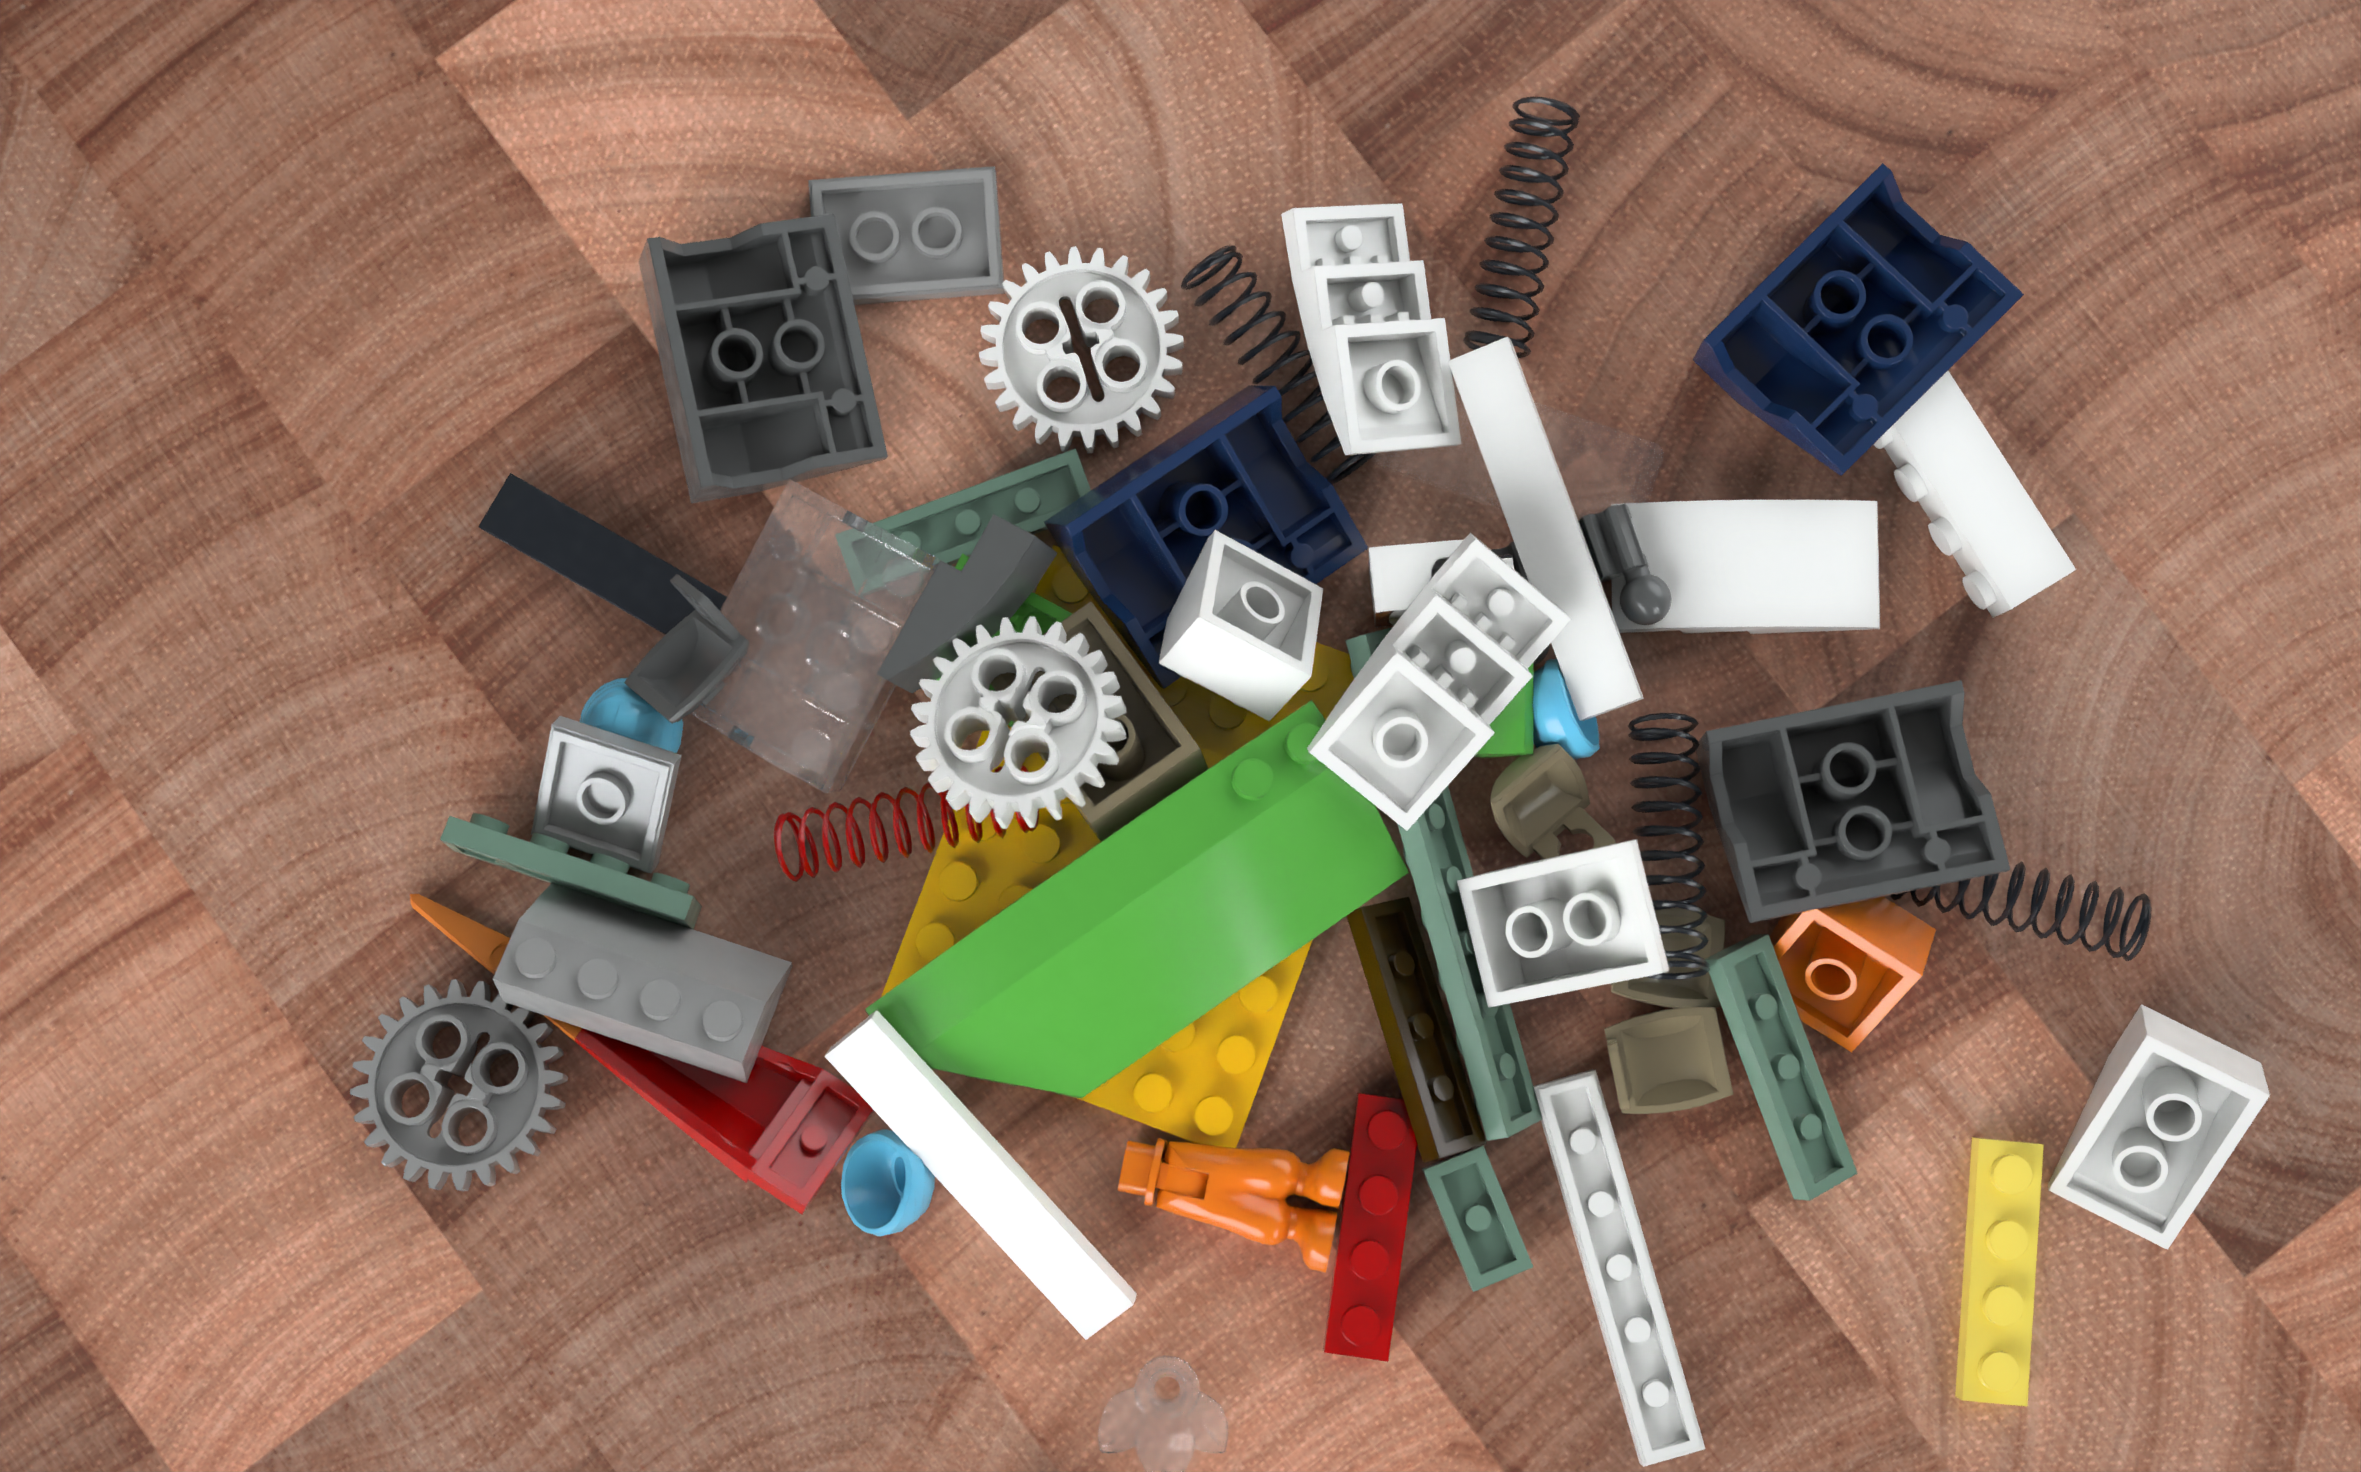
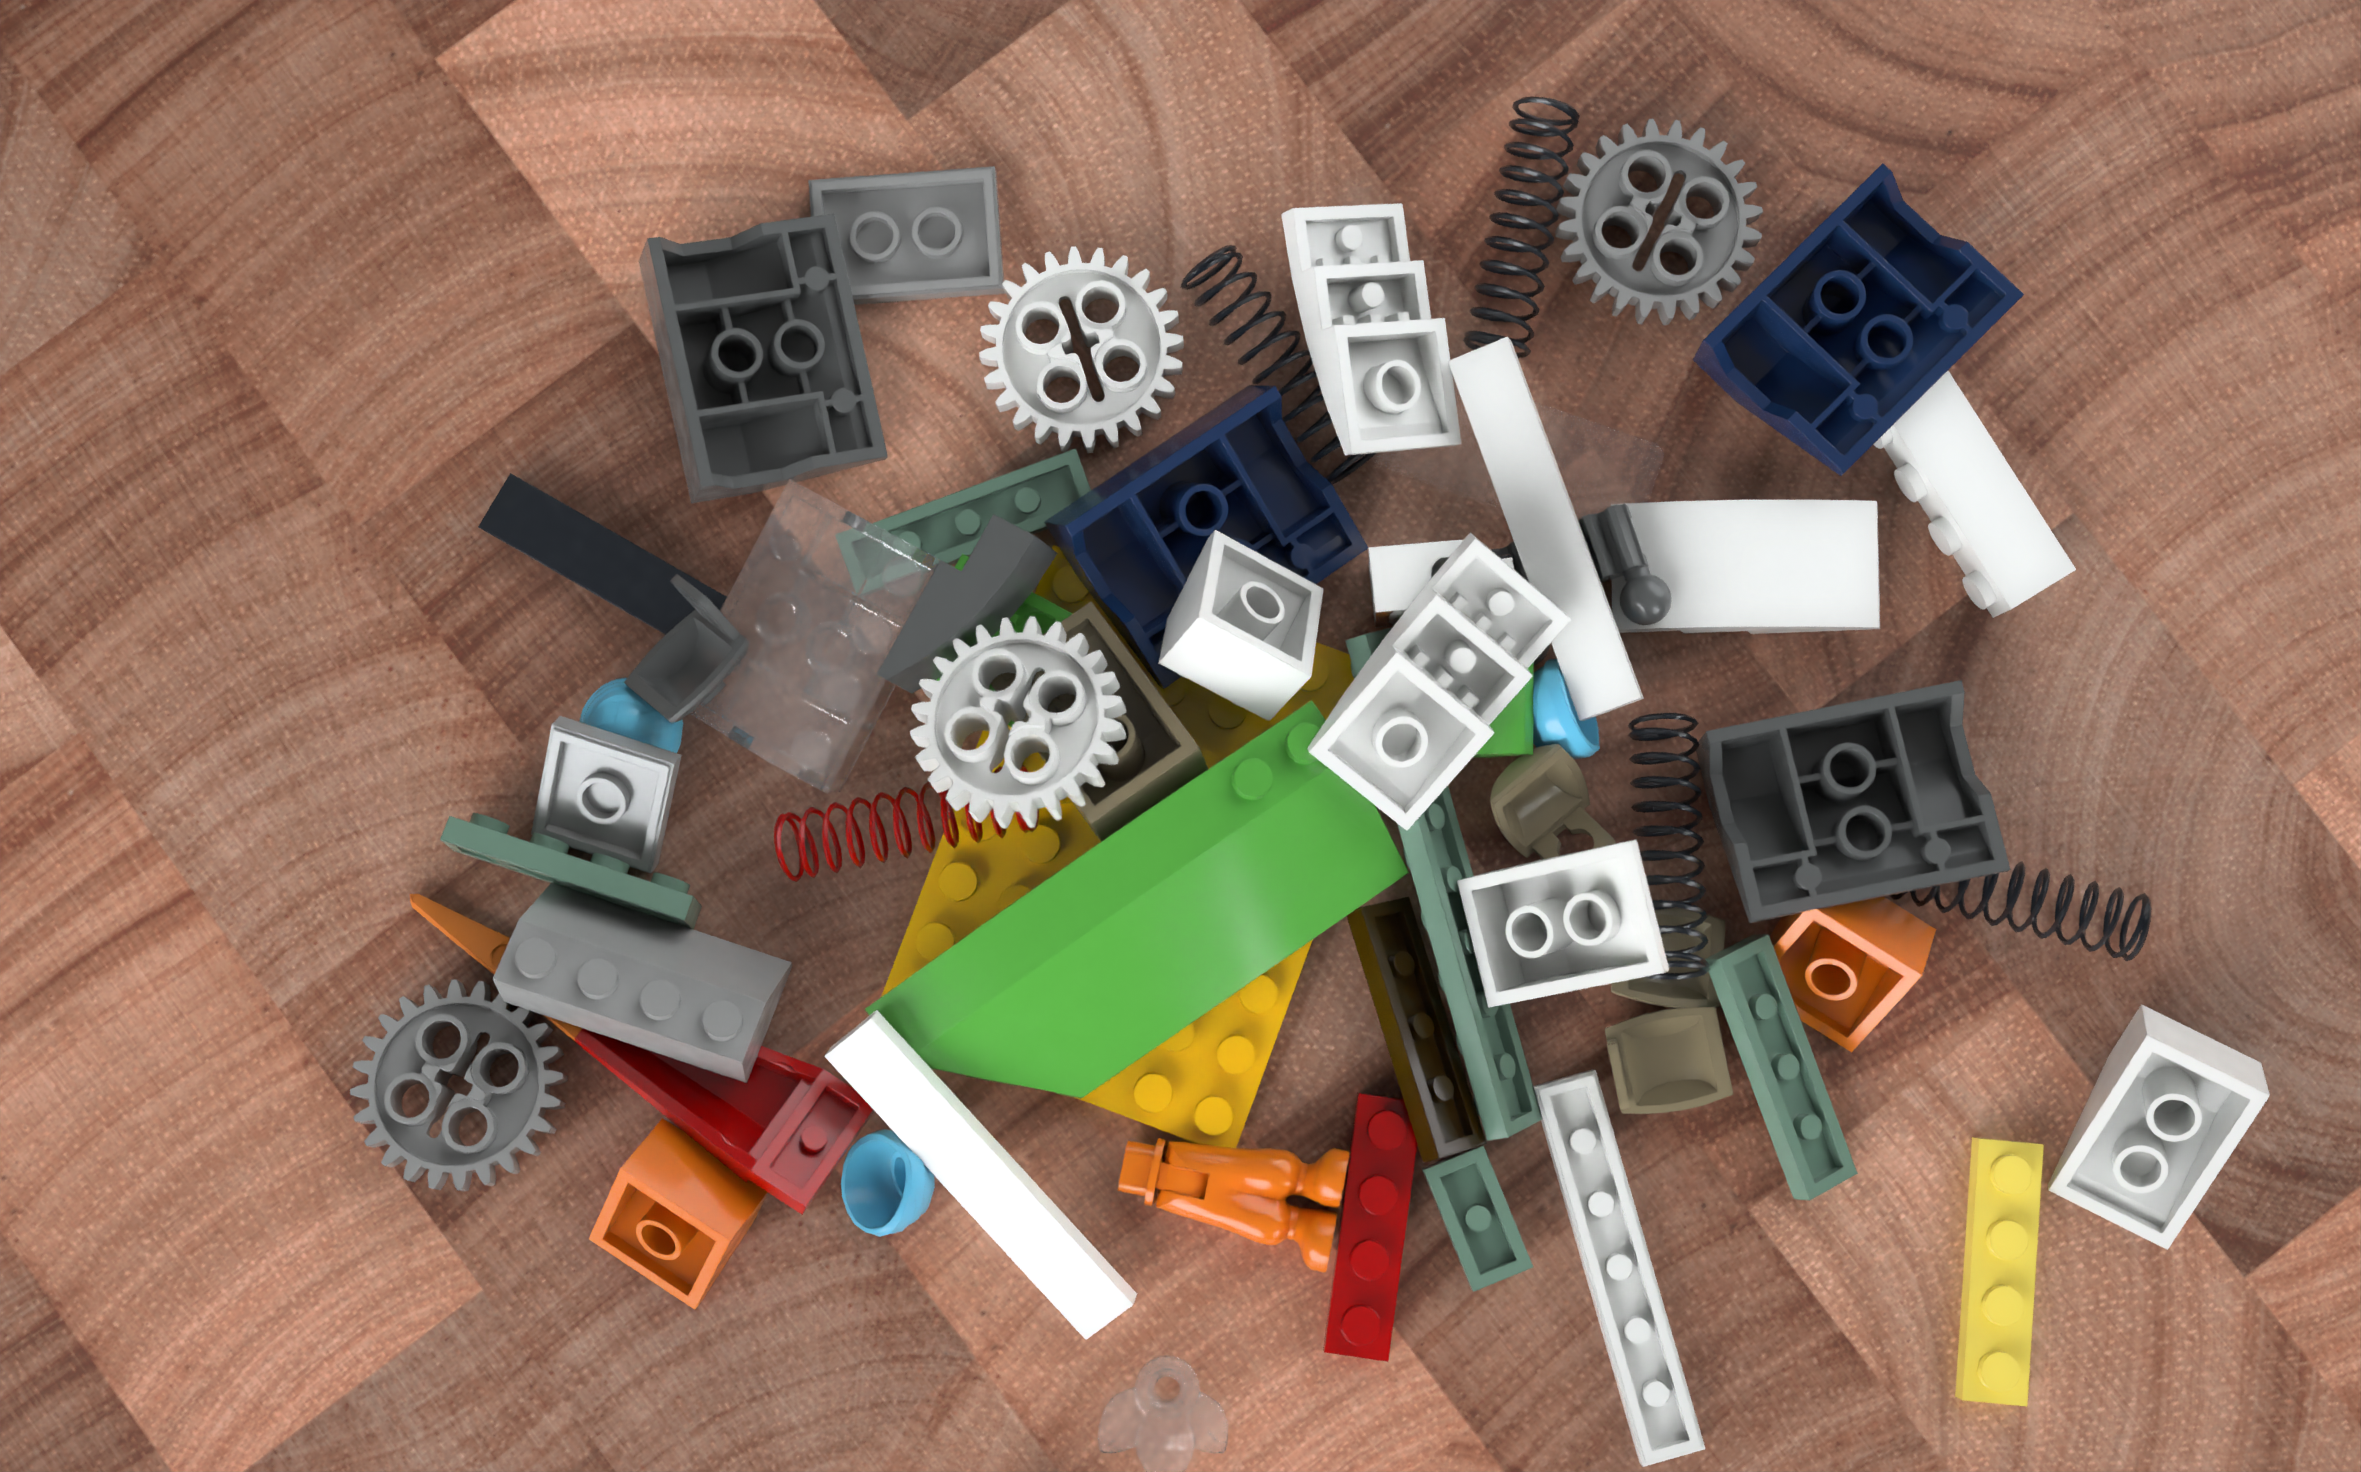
(676, 1213): none -> orange slope
(1708, 245): none -> light grey gear

